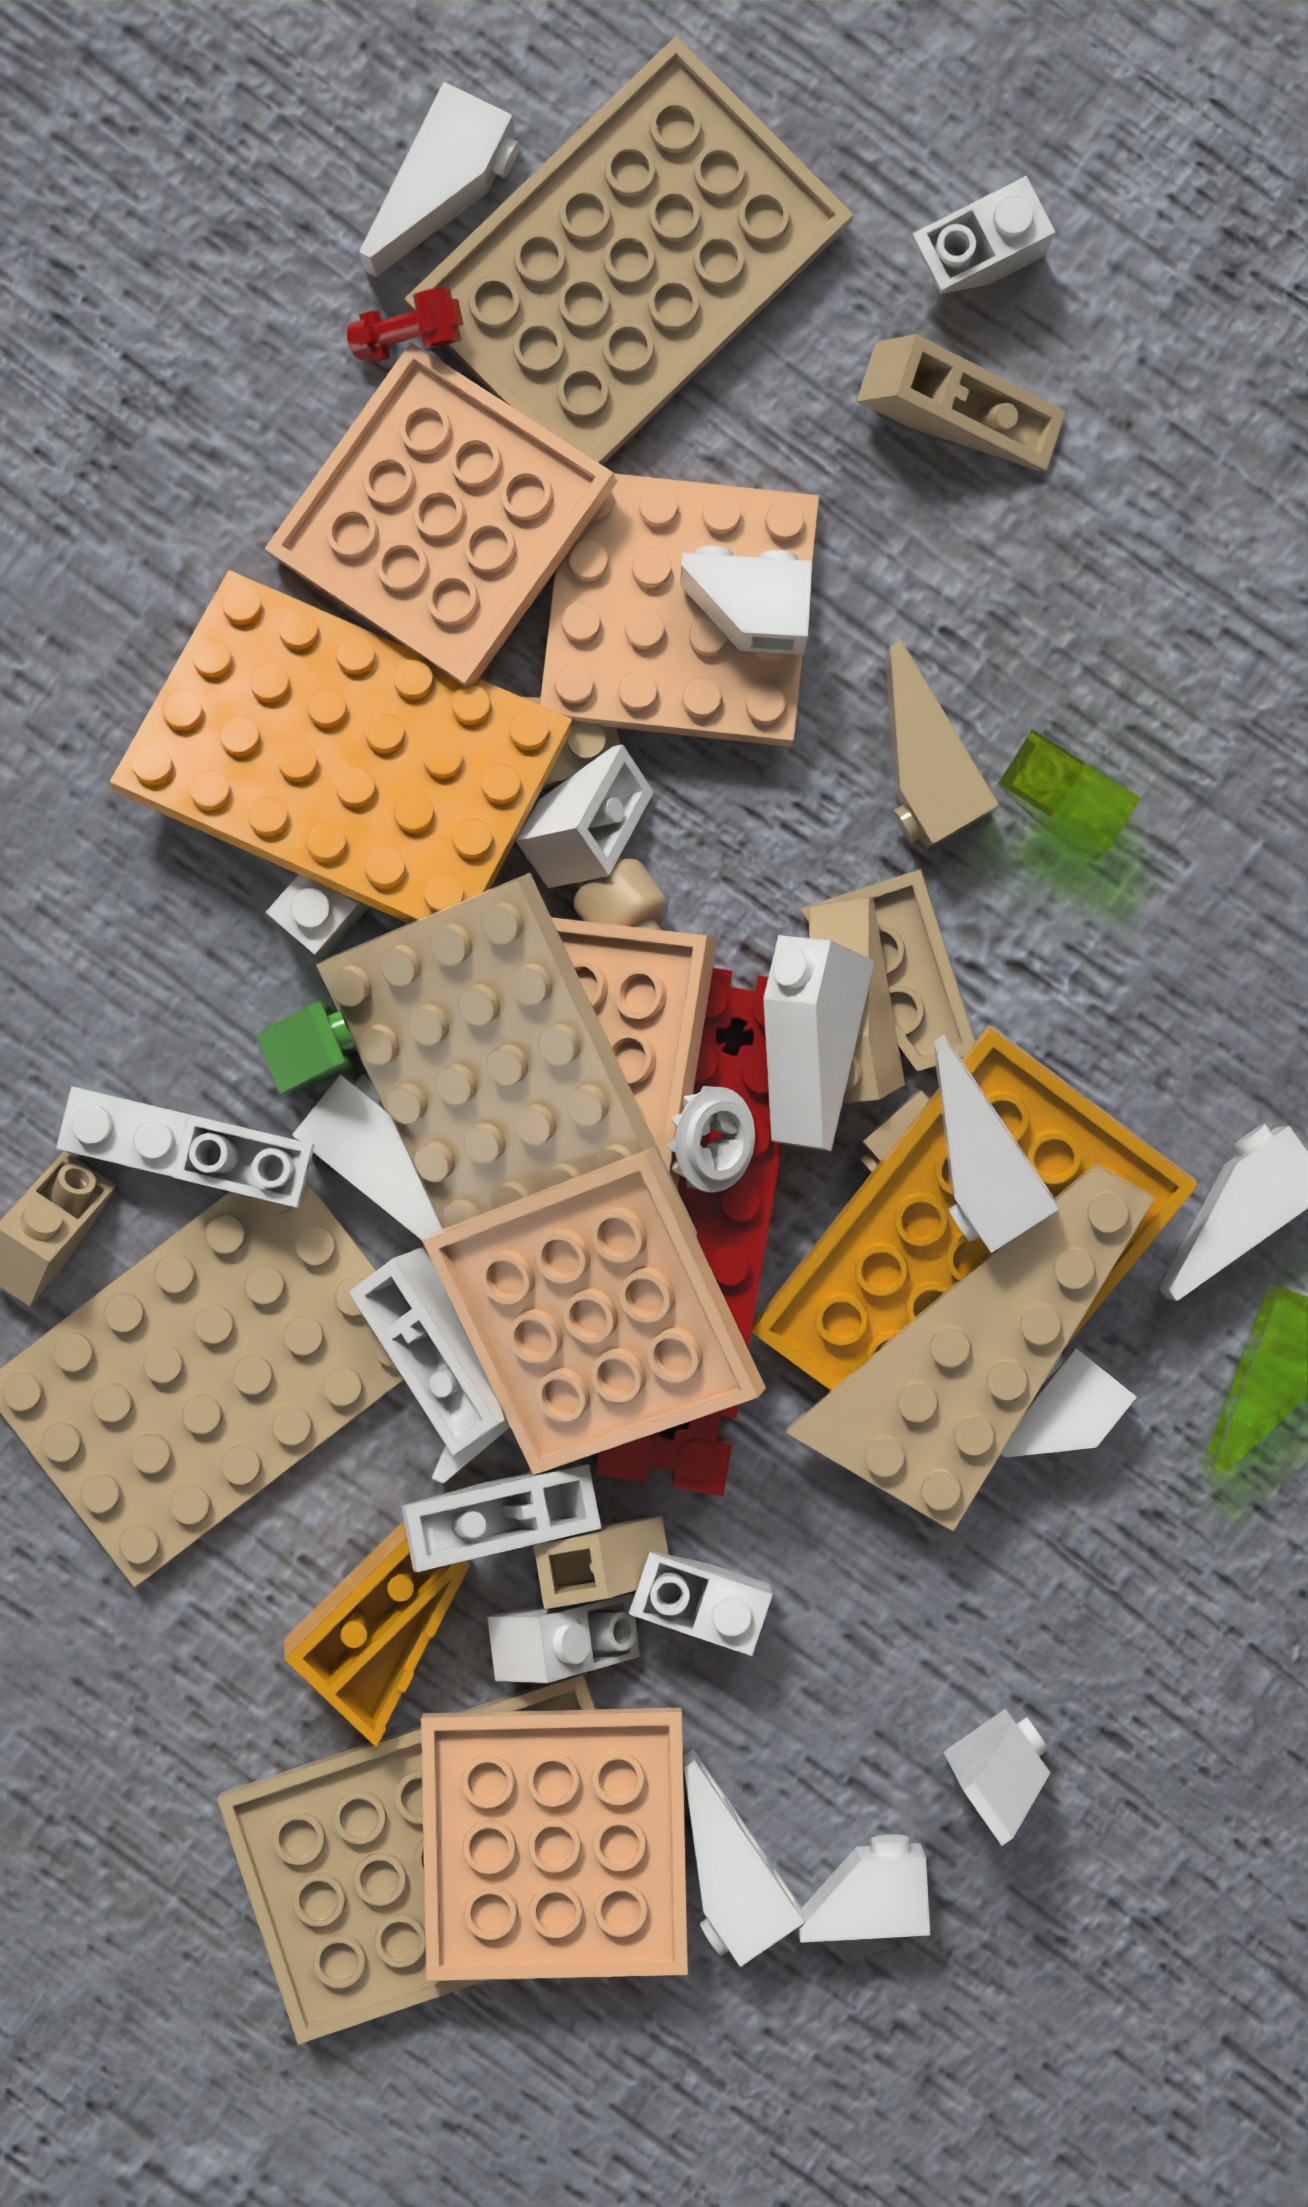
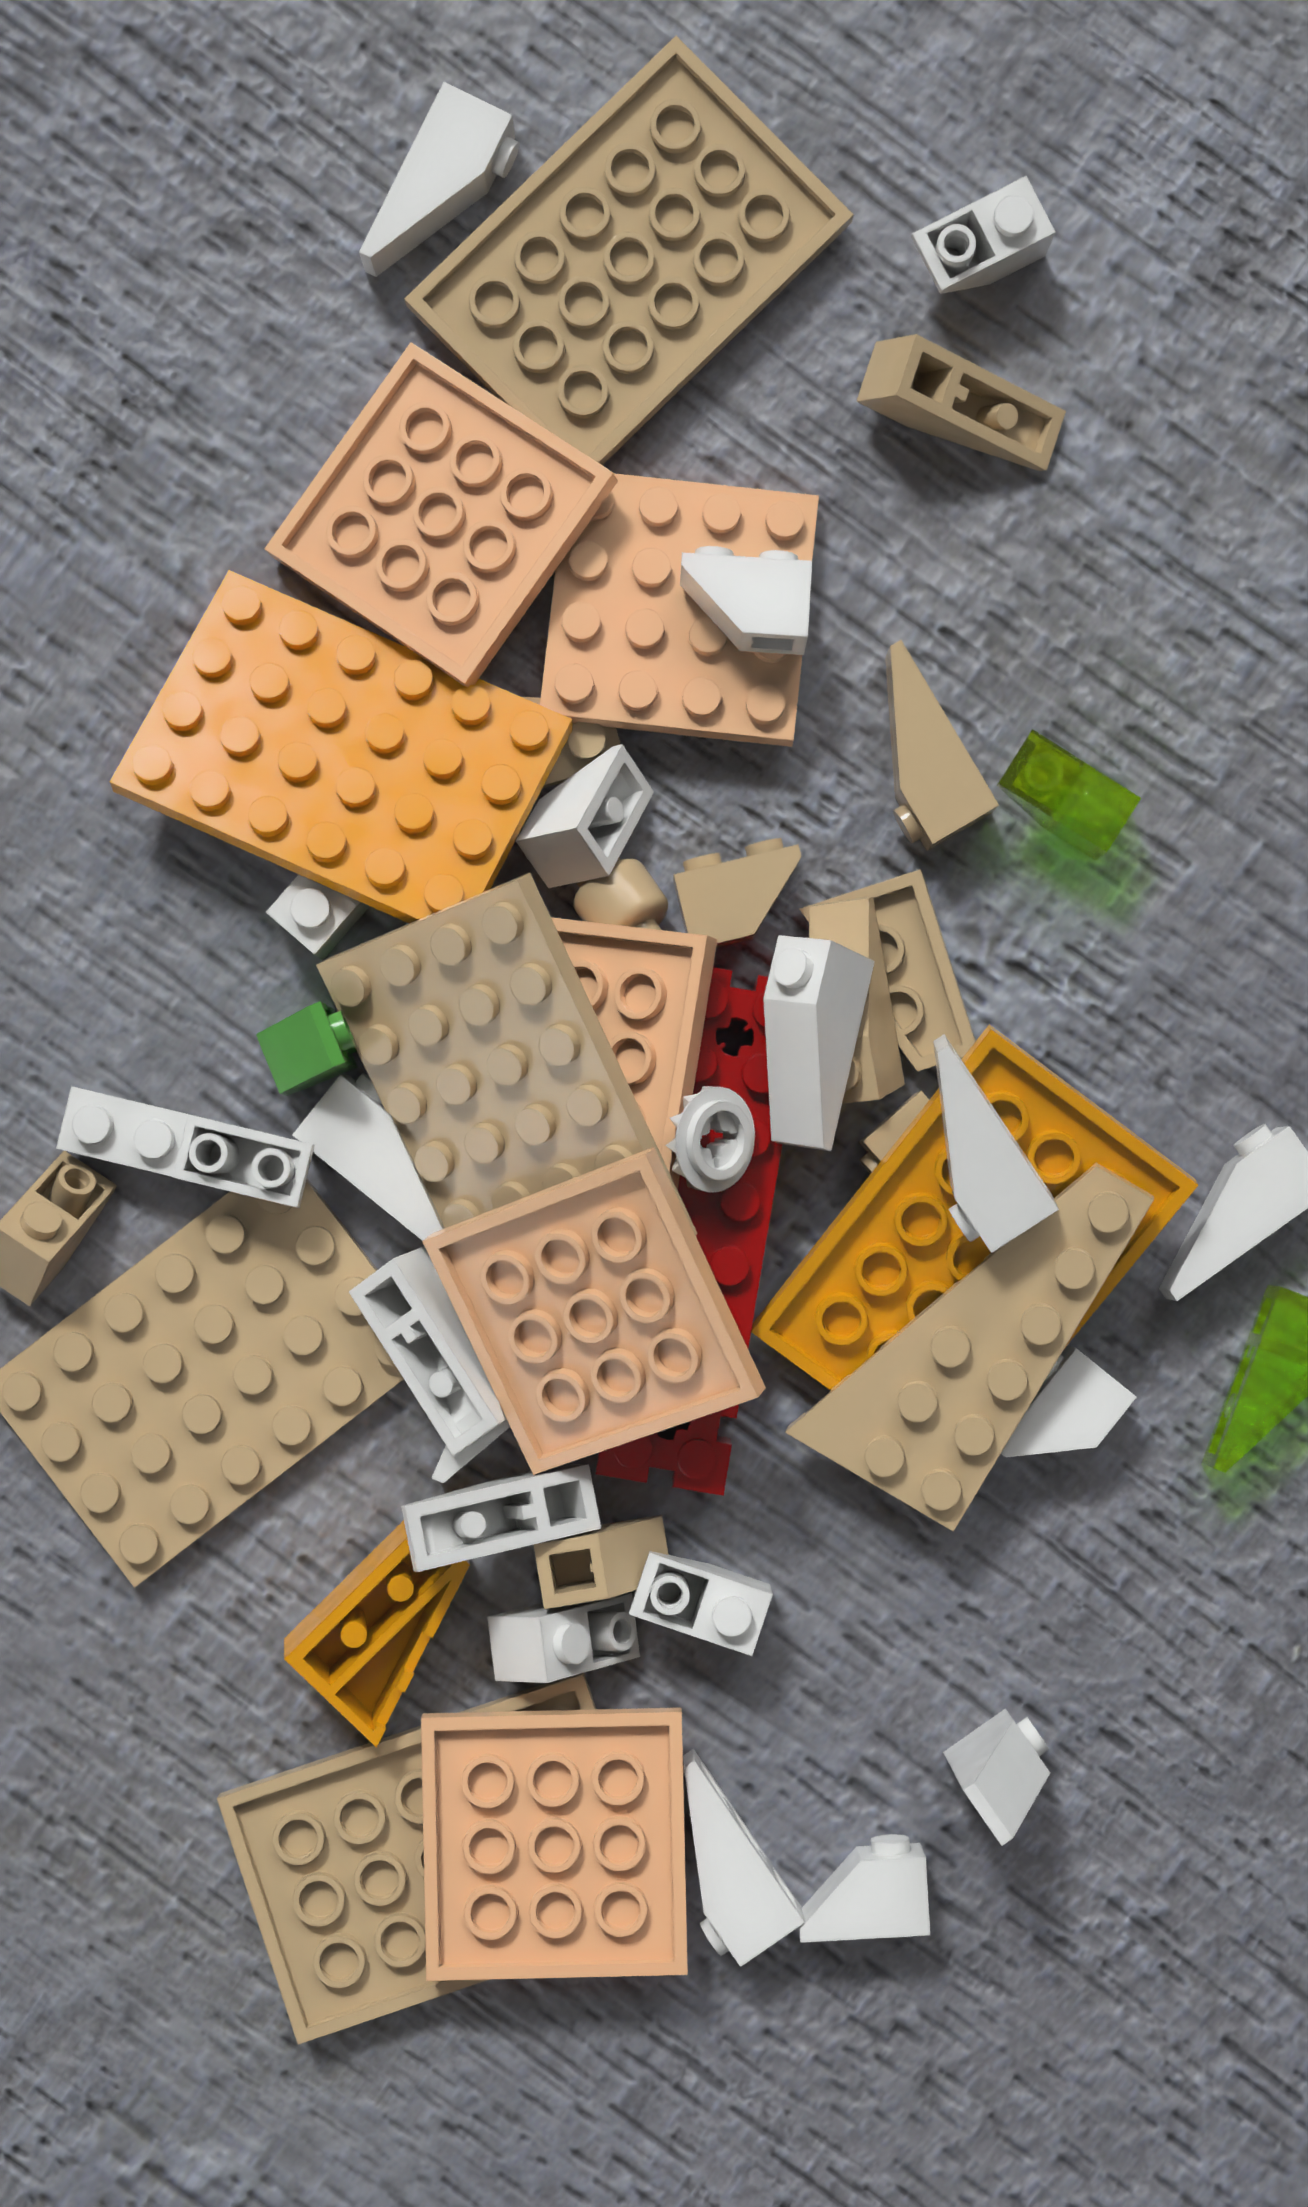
(435, 319): red bar -> none
(734, 895): none -> tan slope

